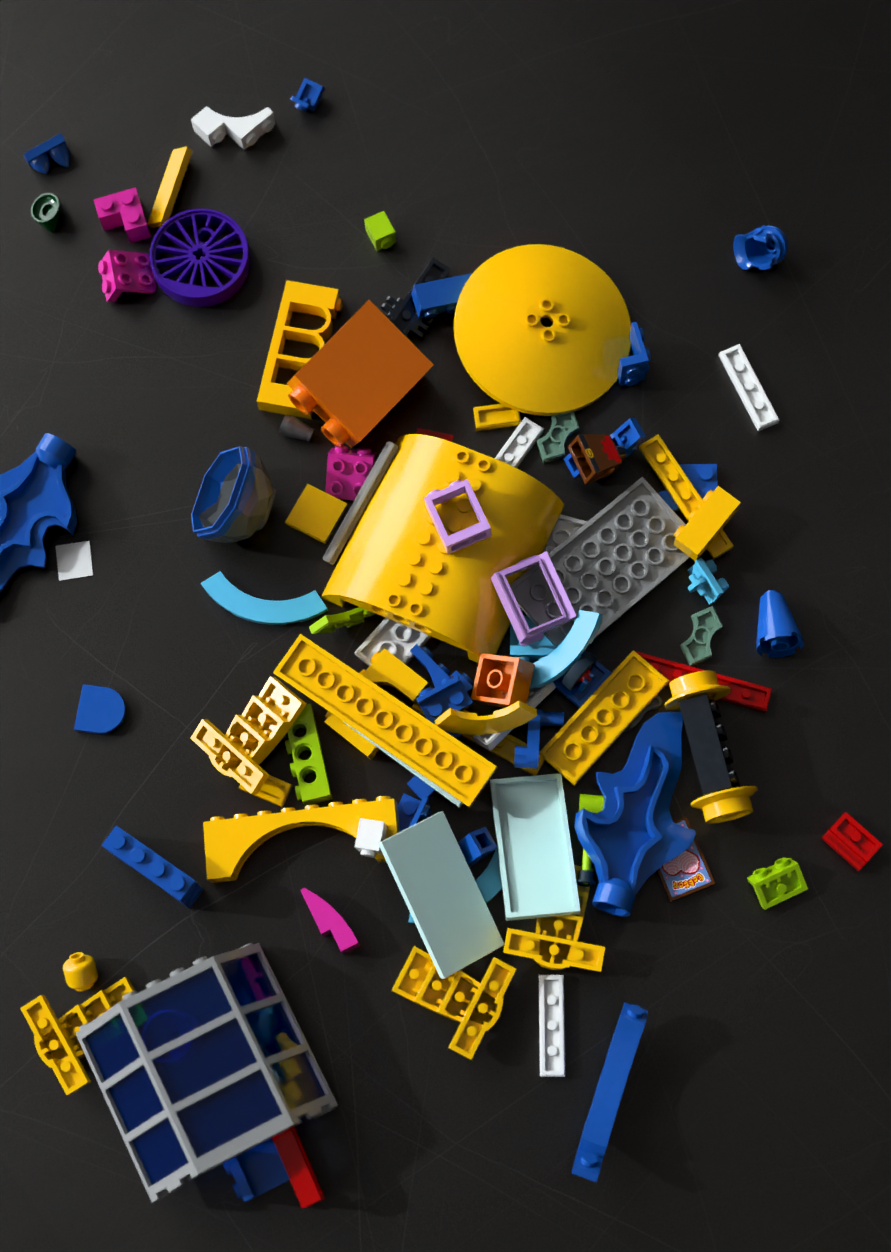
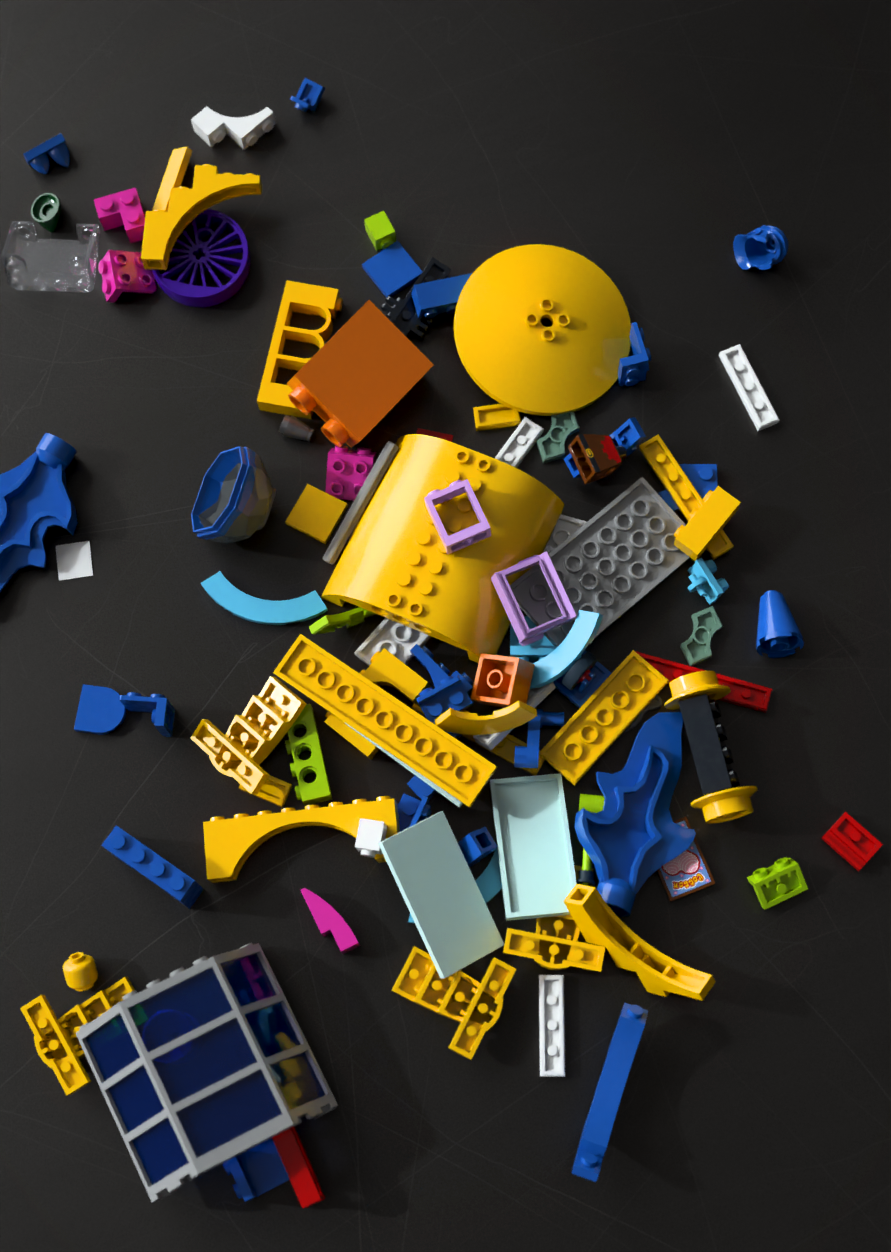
(51, 263): none -> clear windscreen
(160, 707): none -> blue bracket
(185, 205): none -> yellow arch
(392, 269): none -> blue tile
(629, 951): none -> yellow arch

